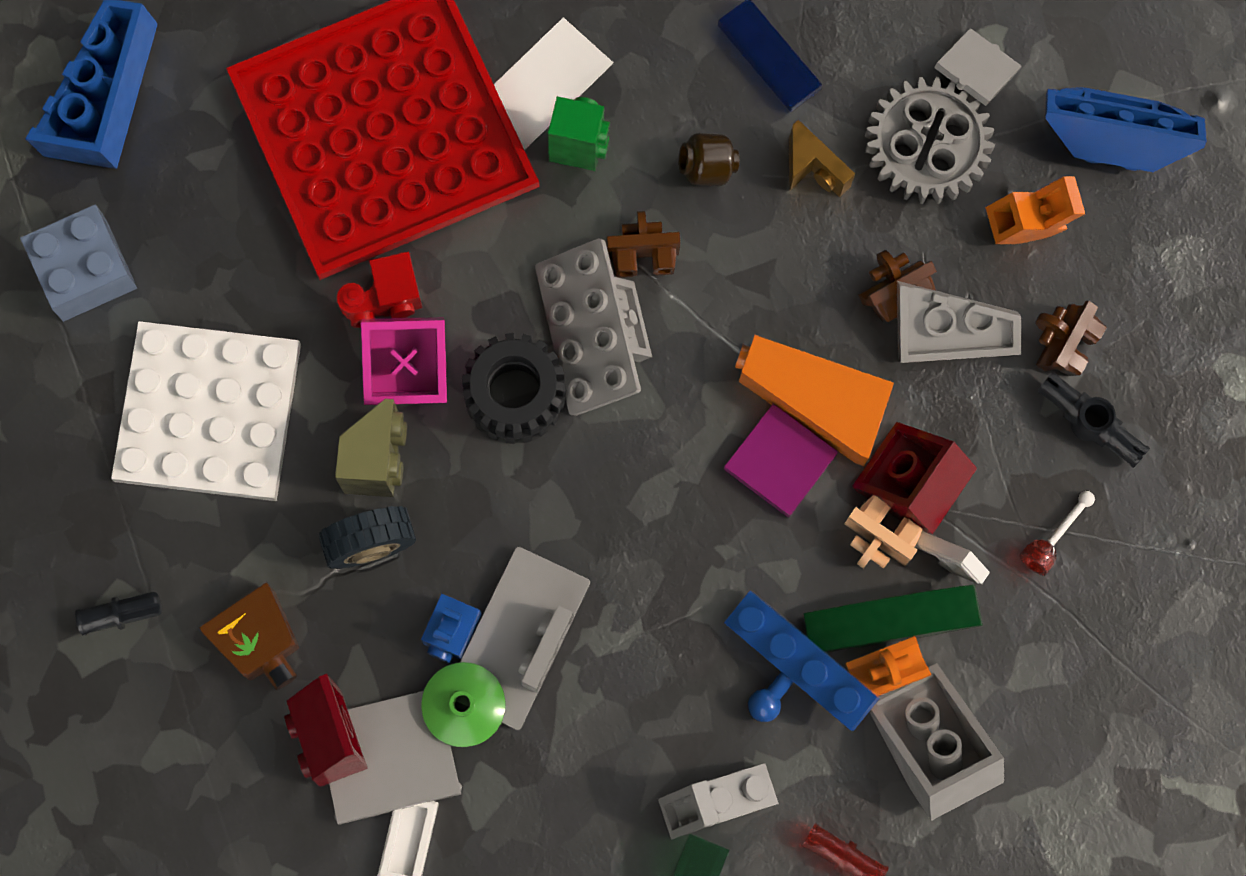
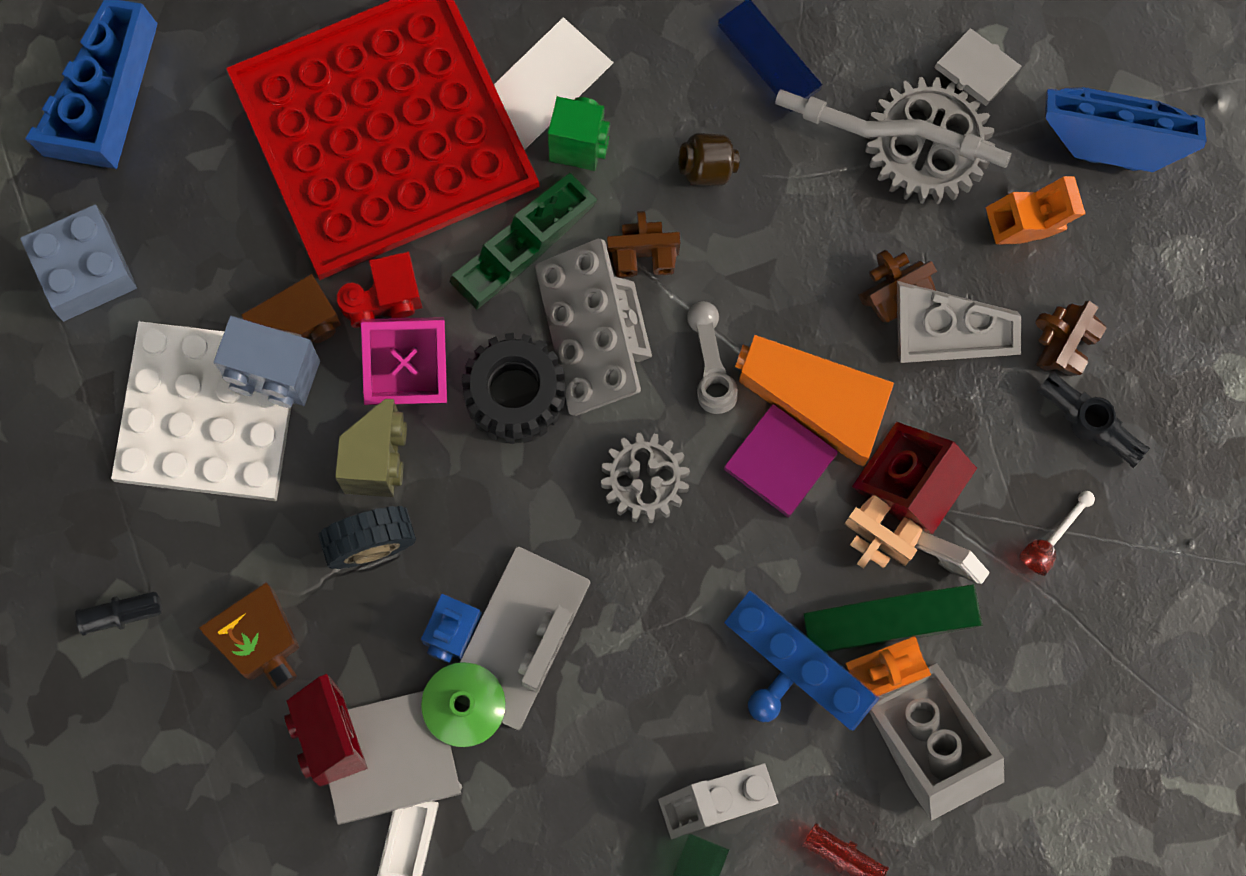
(266, 362): none -> sand blue brick
(298, 311): none -> reddish brown slope
(523, 241): none -> dark green slope
(626, 464): none -> light grey gear
(703, 319): none -> light grey piece
(811, 154): pearl gold slope -> none
(969, 146): none -> light grey bar

